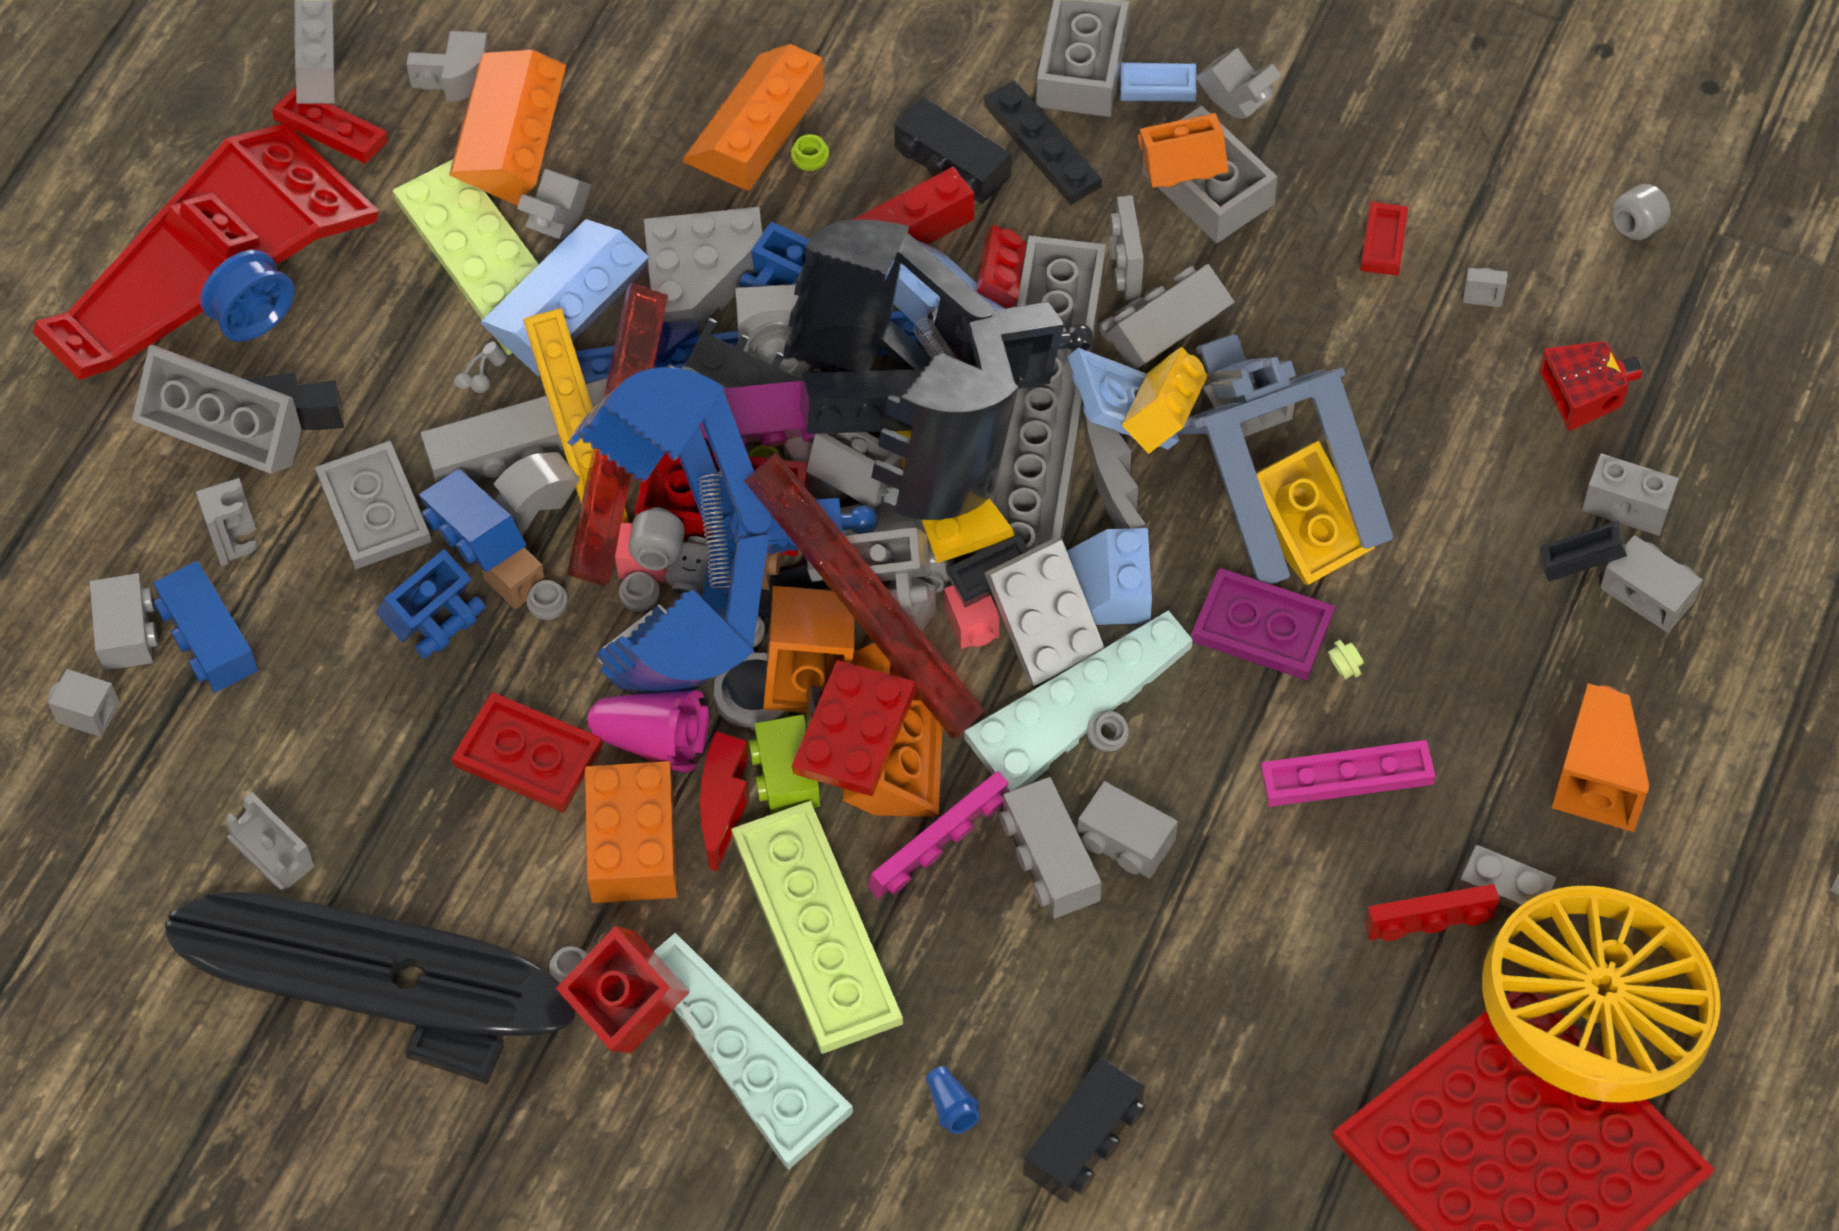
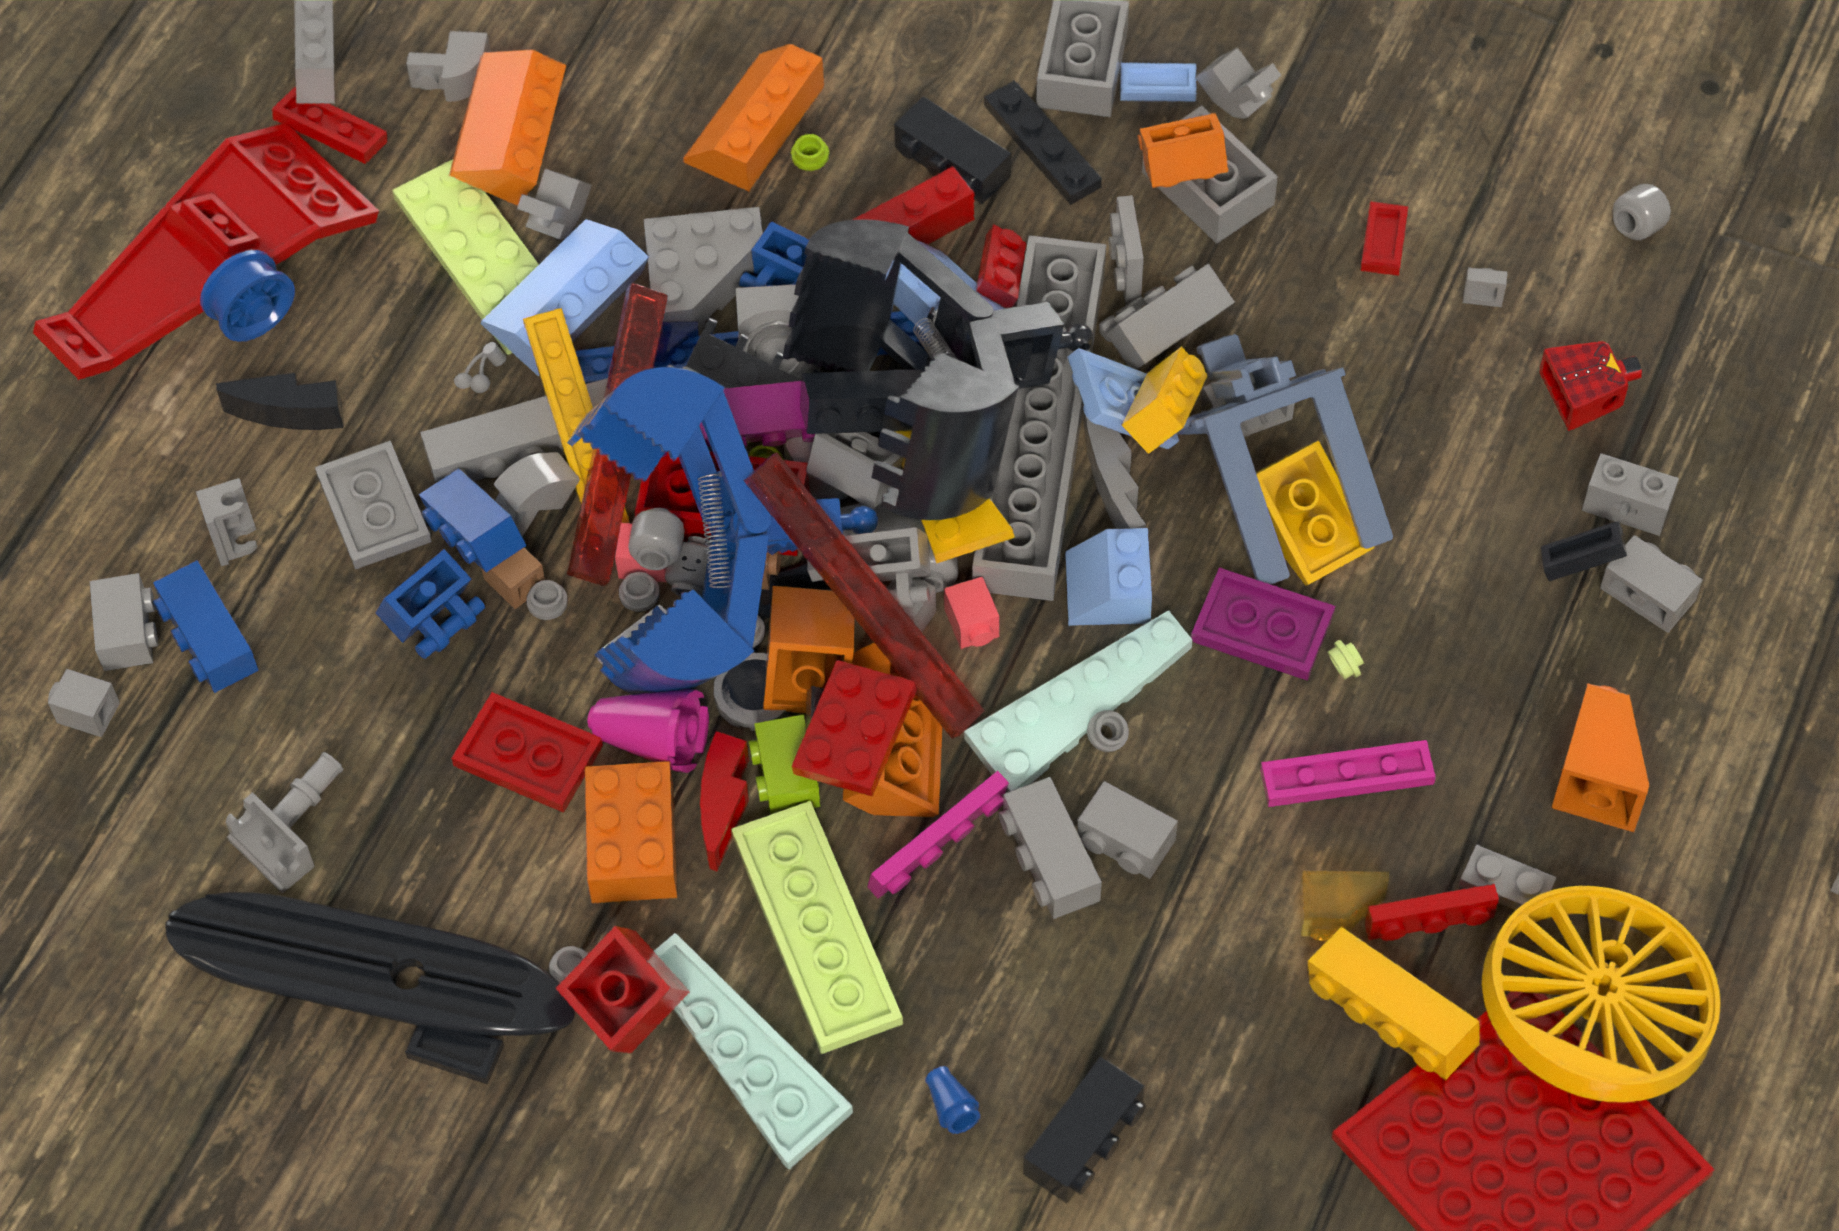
(217, 411): light grey slope -> none
(307, 789): none -> light grey pin
(969, 575): black tile -> none
(1044, 611): plate -> none
(1337, 900): none -> clear yellow slope
(1393, 1003): none -> yellow brick

